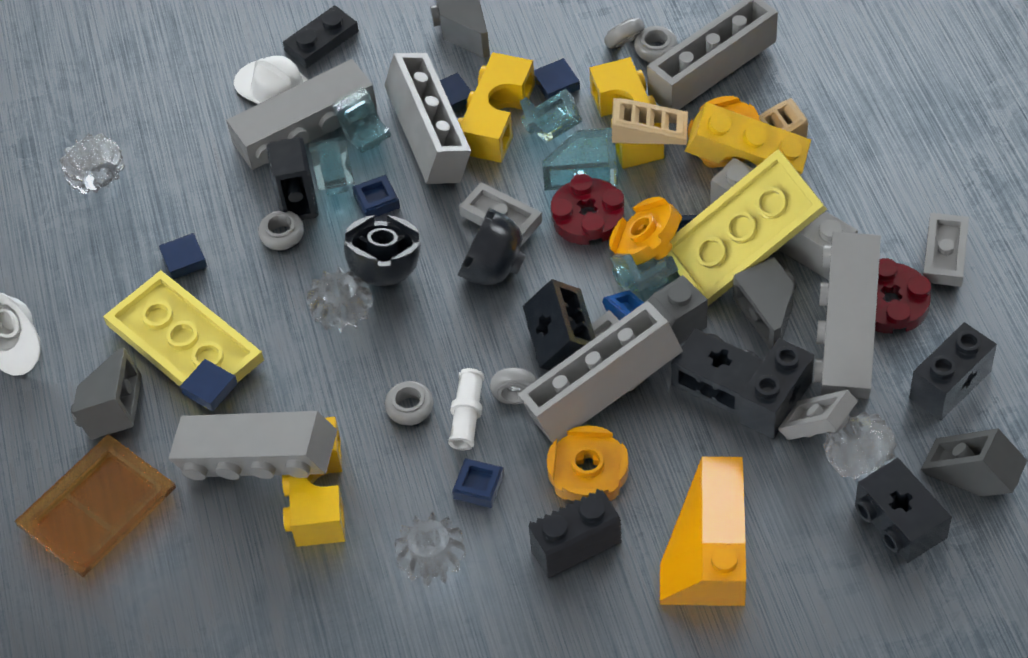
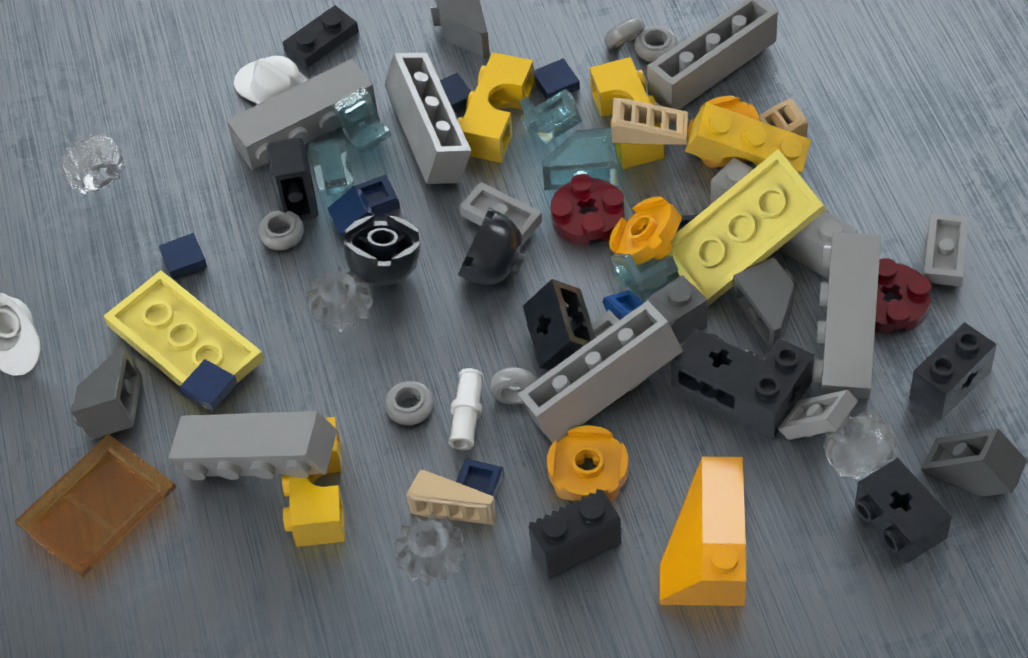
(349, 208): none -> dark blue tile
(449, 499): none -> tan slope

